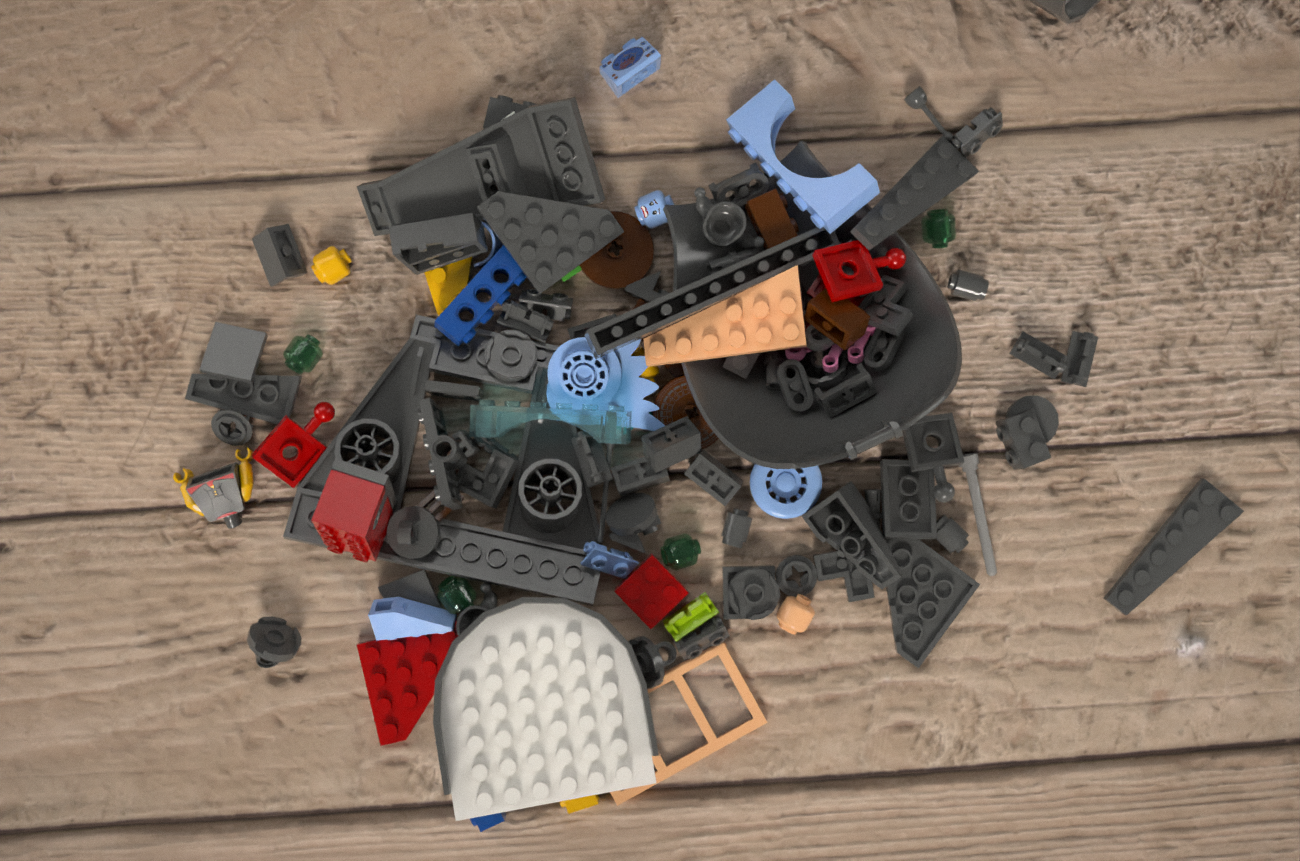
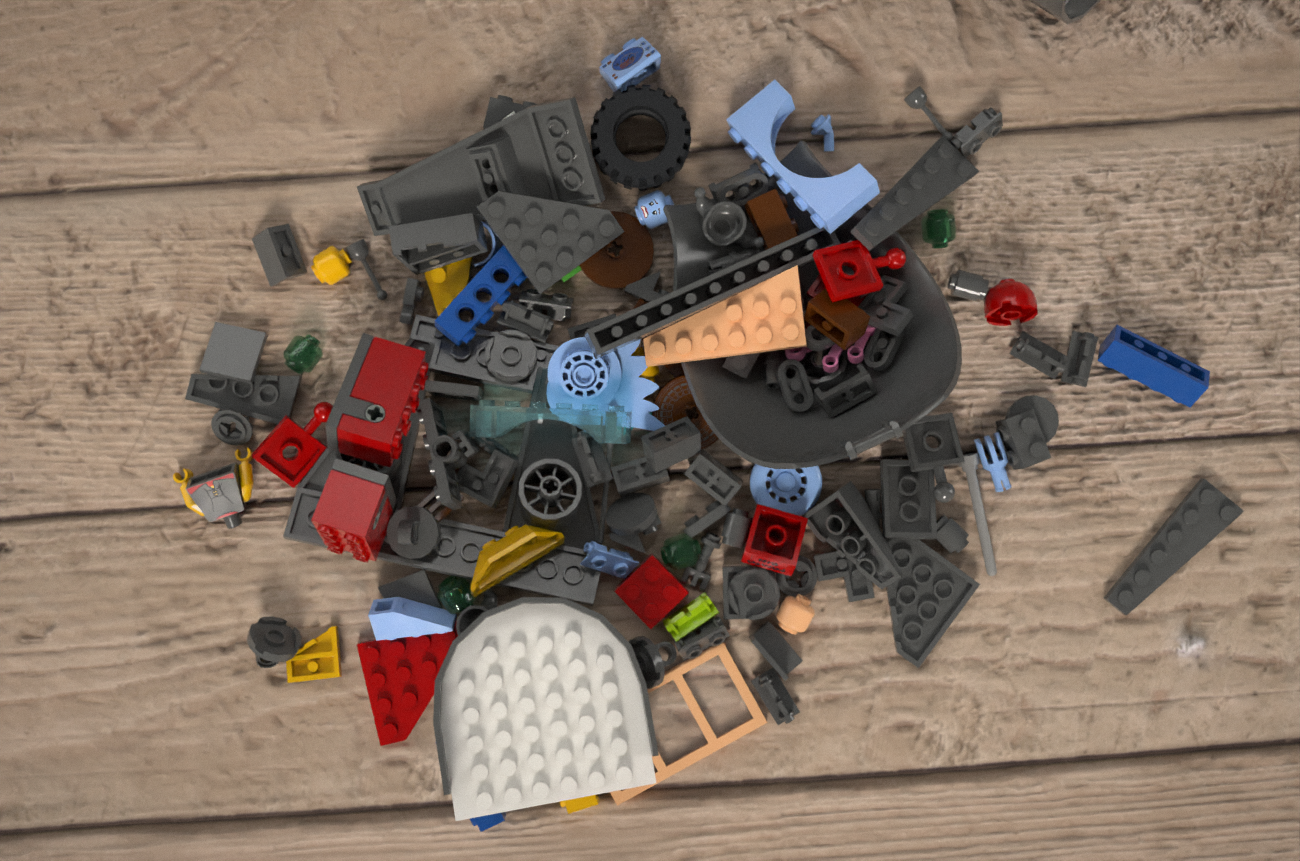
(316, 659): none -> yellow wing
(359, 252): none -> dark grey hinge
(377, 400): none -> red piece
(412, 295): none -> dark grey plate
(511, 554): none -> yellow wedge
(648, 103): none -> black tyre
(710, 542): none -> dark grey hinge
(714, 512): none -> dark grey plate
(774, 540): none -> red brick
(775, 649): none -> dark grey panel
(775, 696): none -> dark grey hinge
(823, 126): none -> light blue plate
(995, 464): none -> light blue arm
(1009, 302): none -> red cylinder
(1153, 366): none -> blue brick

